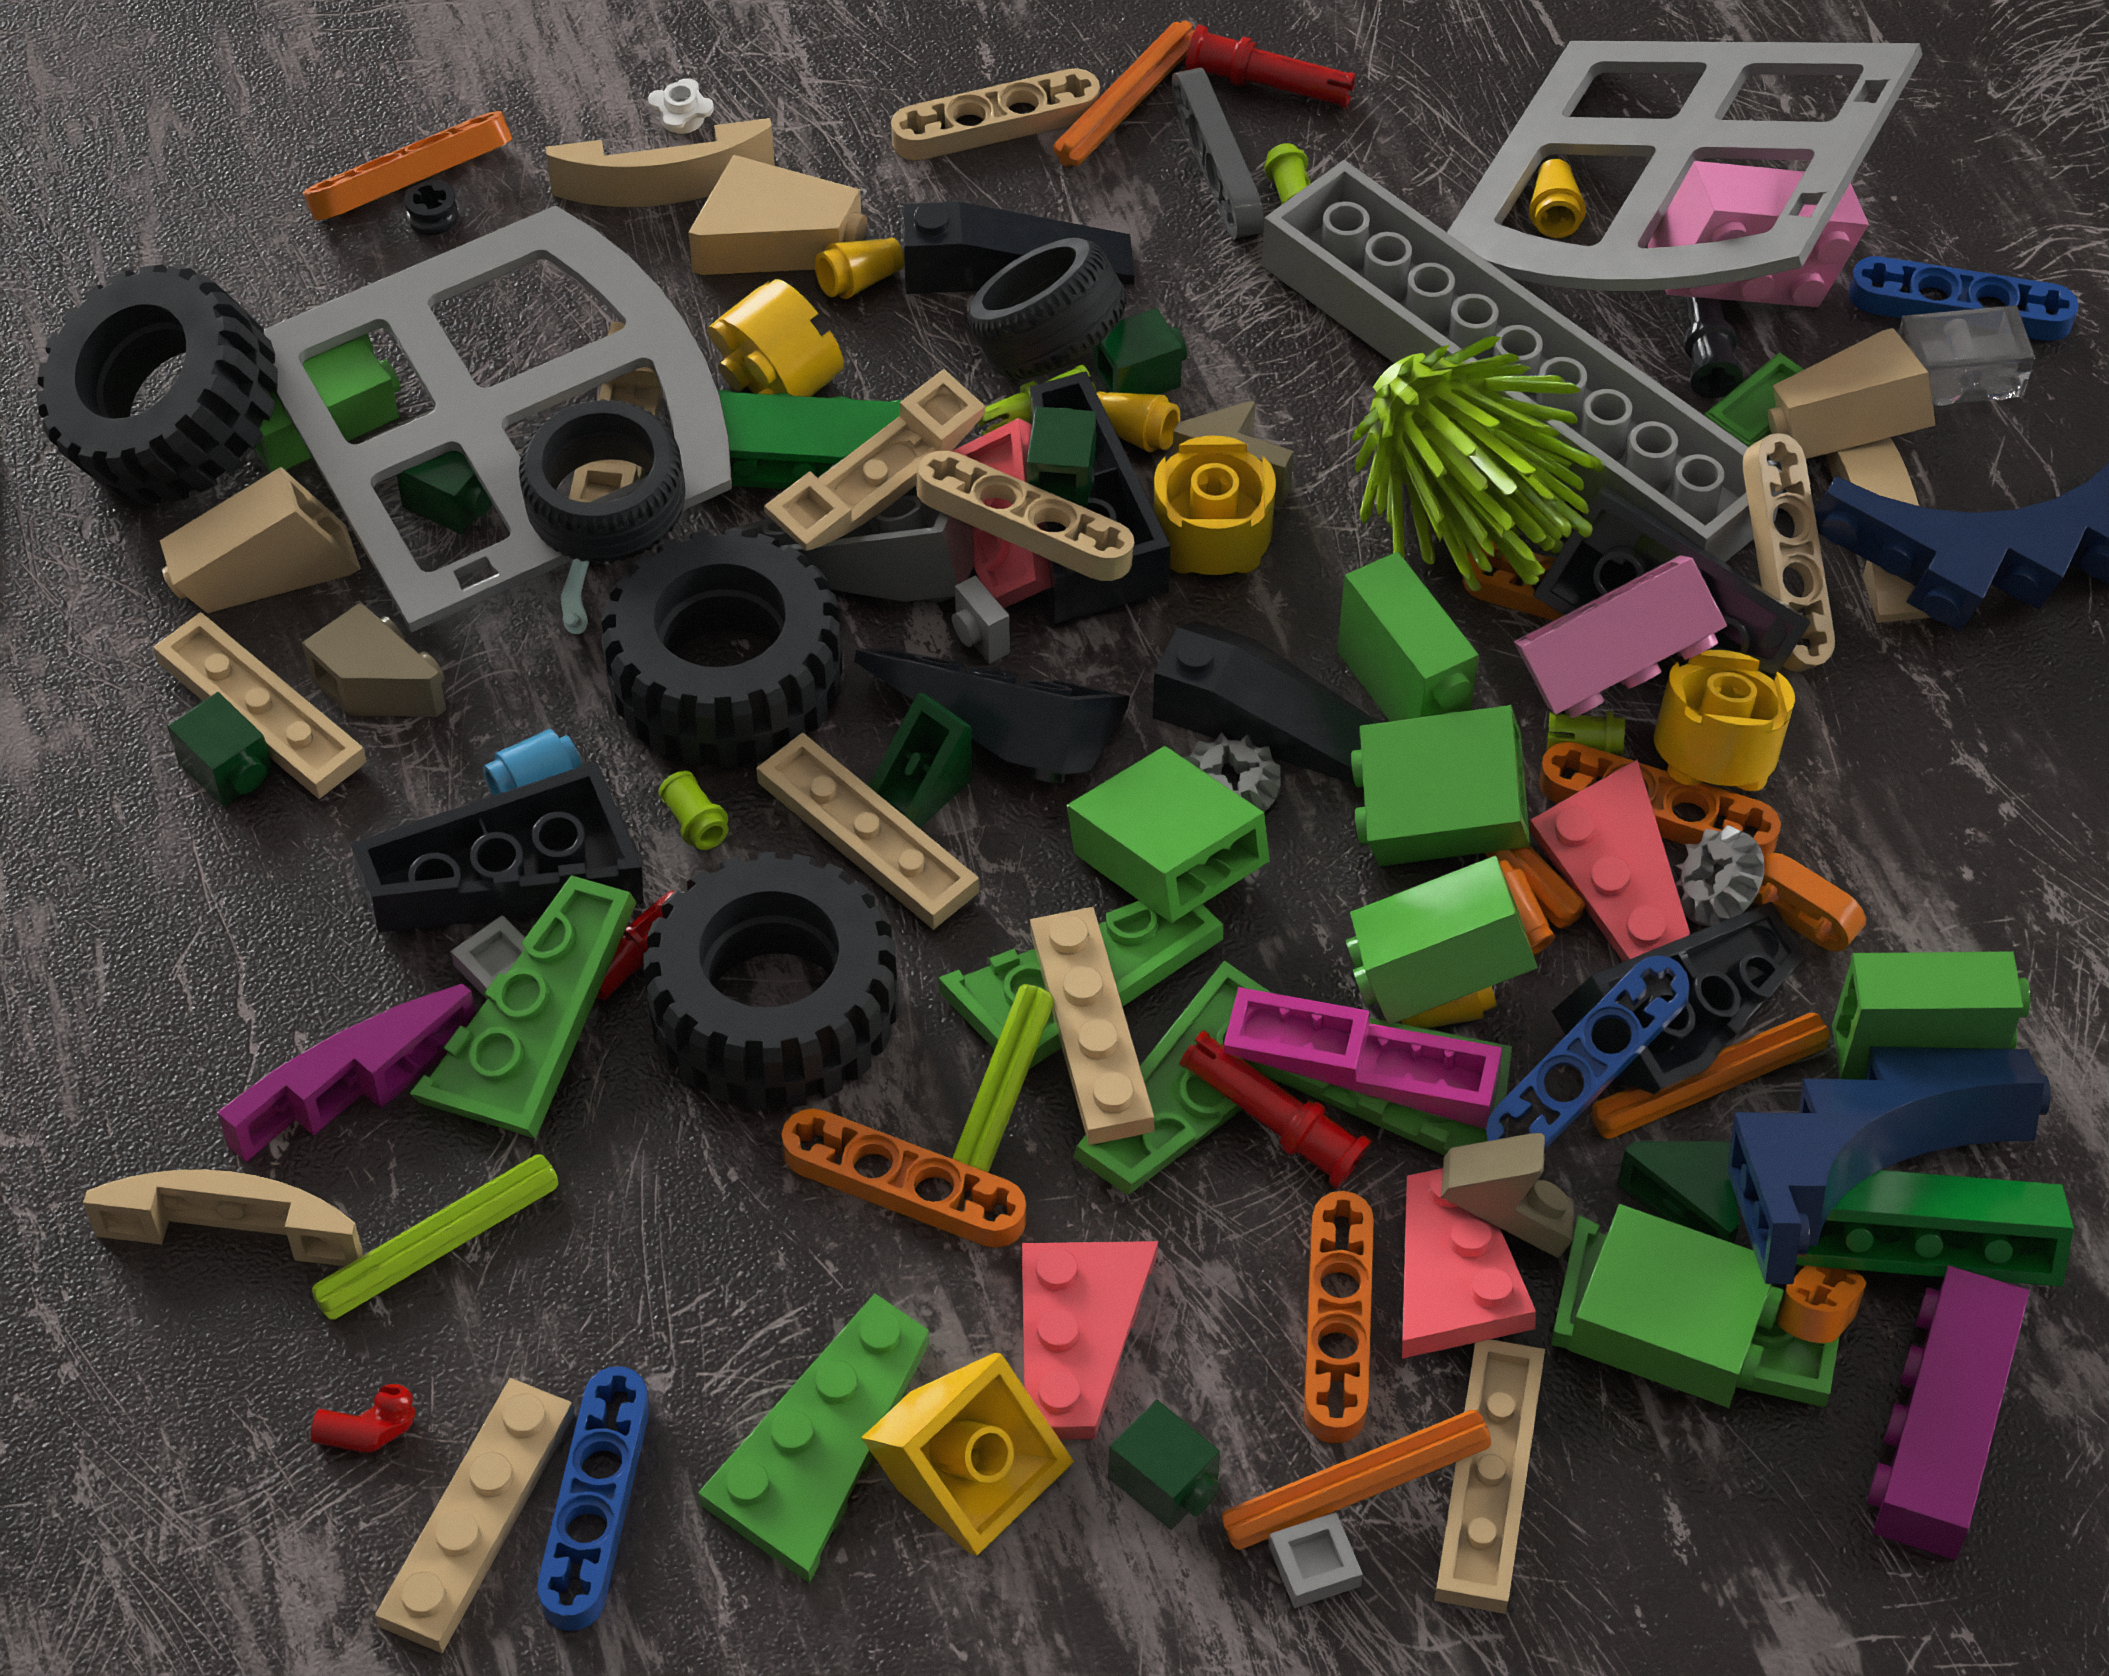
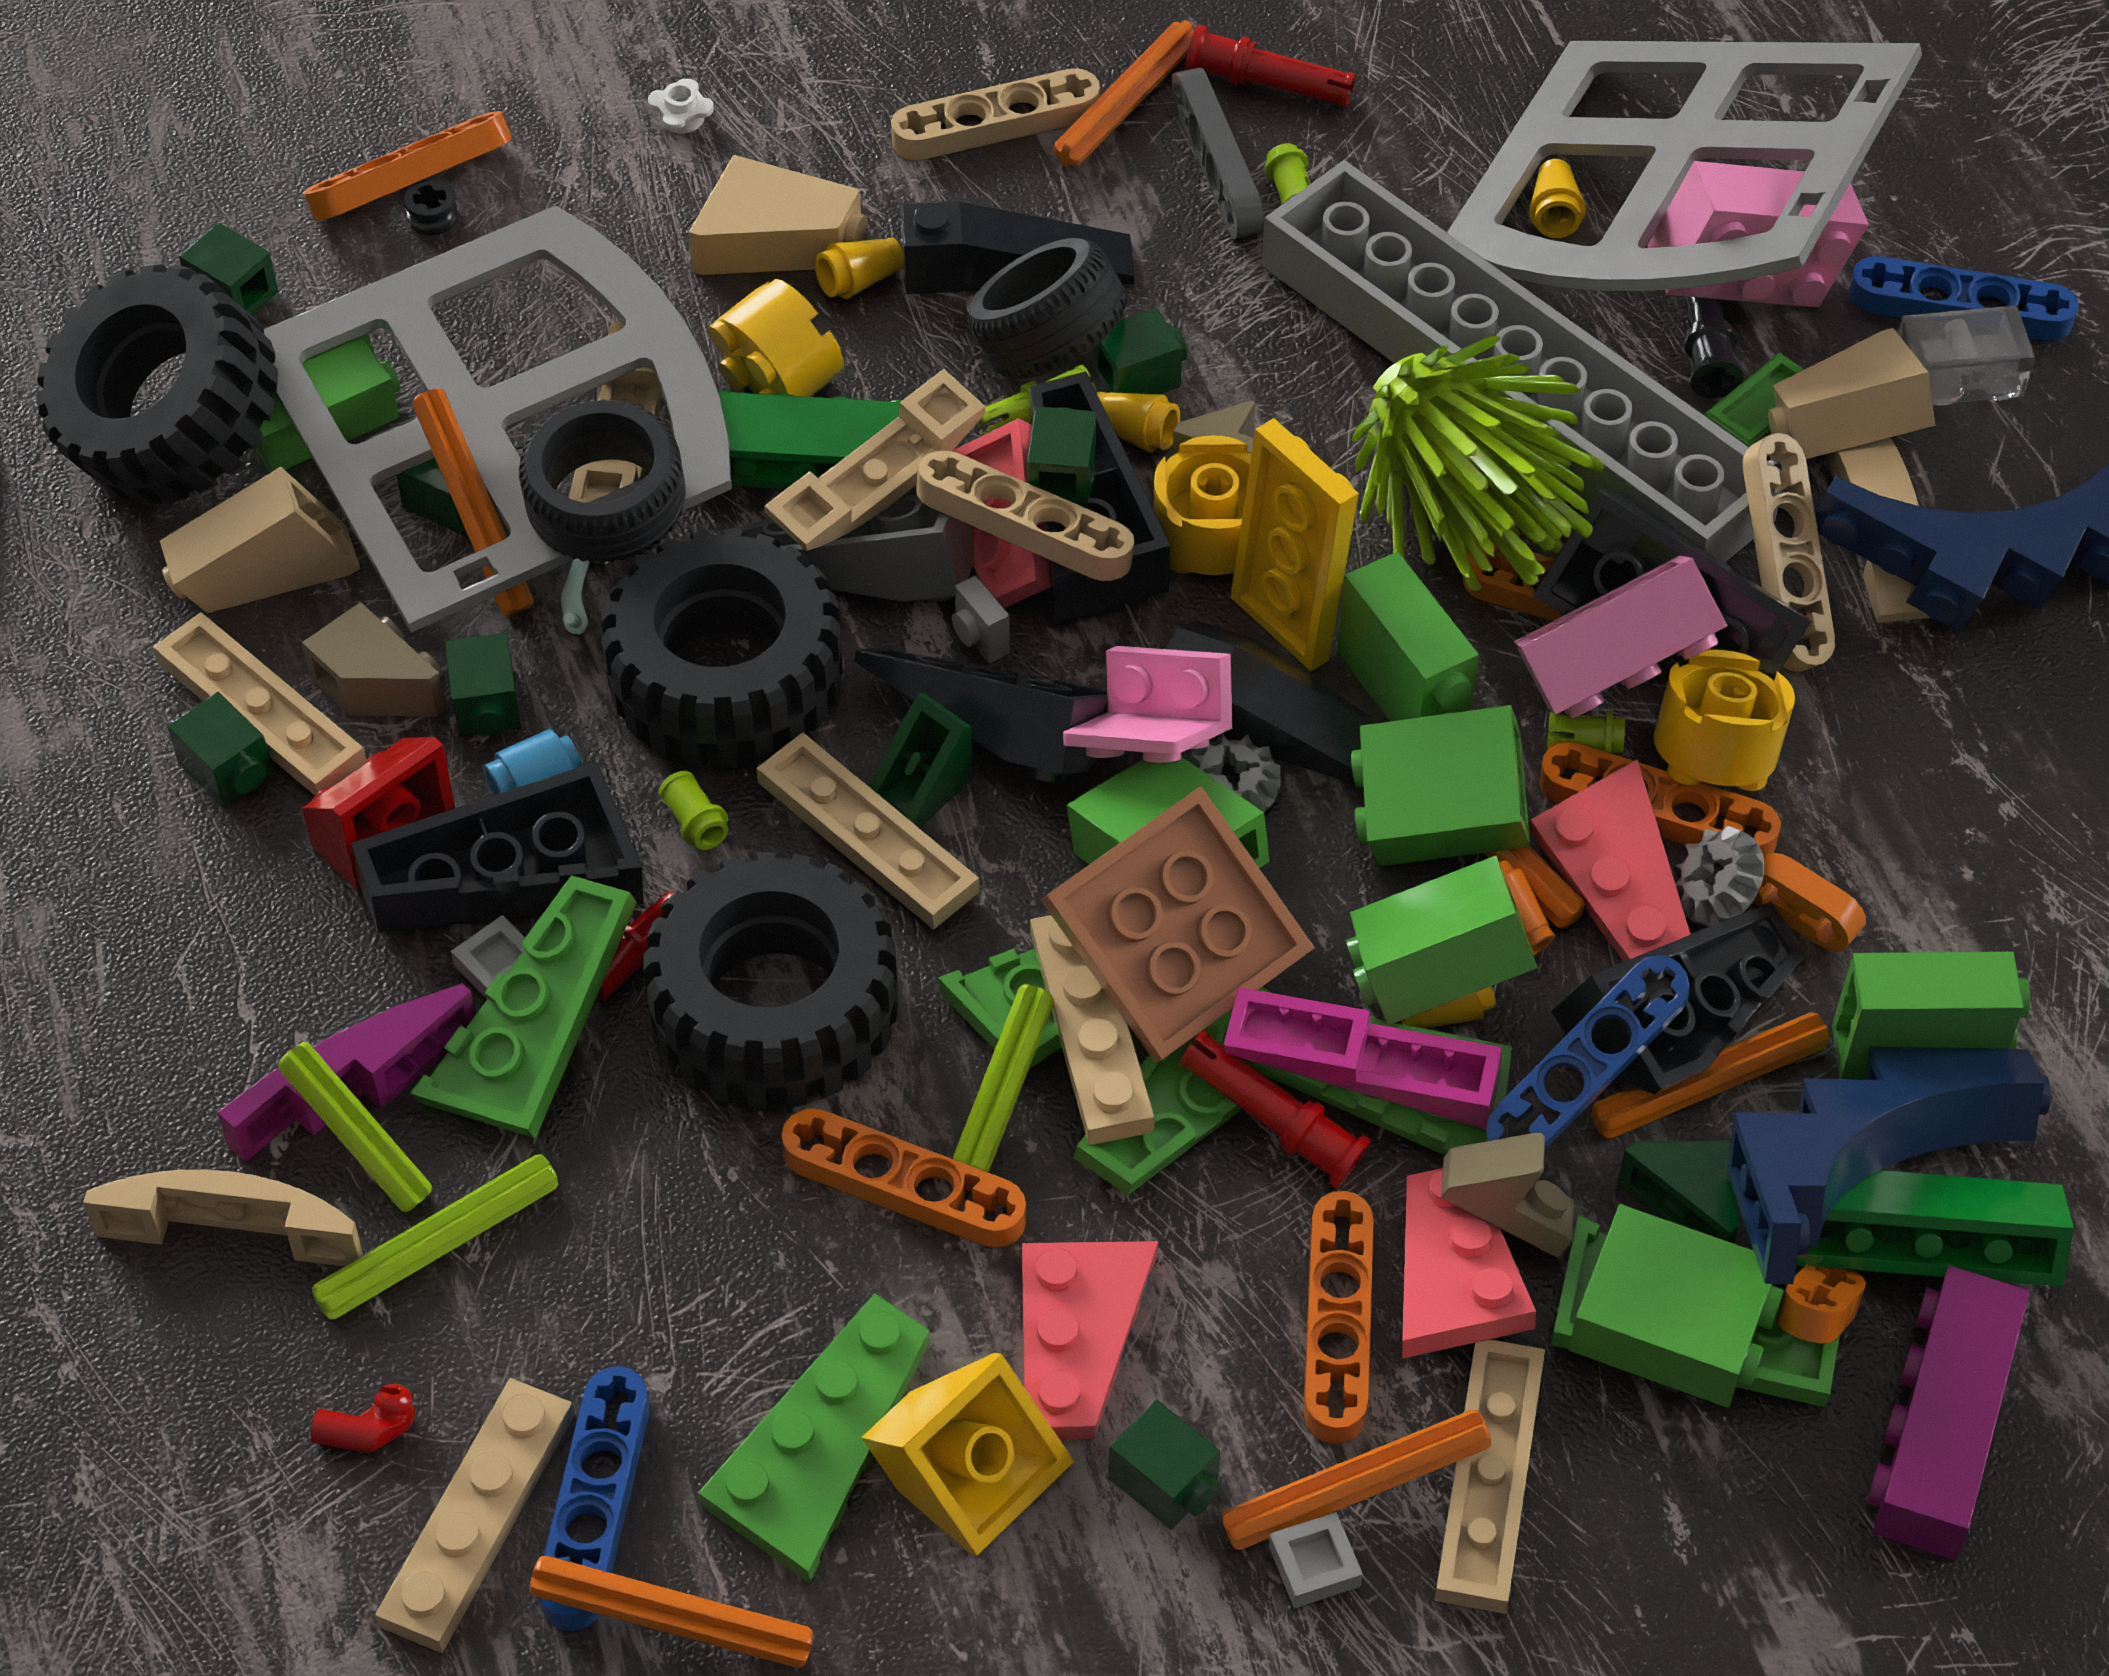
(234, 265): none -> dark green brick
(354, 1126): none -> lime axle
(385, 793): none -> red slope
(466, 487): none -> orange axle
(483, 685): none -> dark green brick
(655, 175): tan slope -> none
(671, 1611): none -> orange axle
(1159, 704): none -> bright pink bracket
(1177, 924): none -> nougat plate
(1293, 543): none -> yellow plate

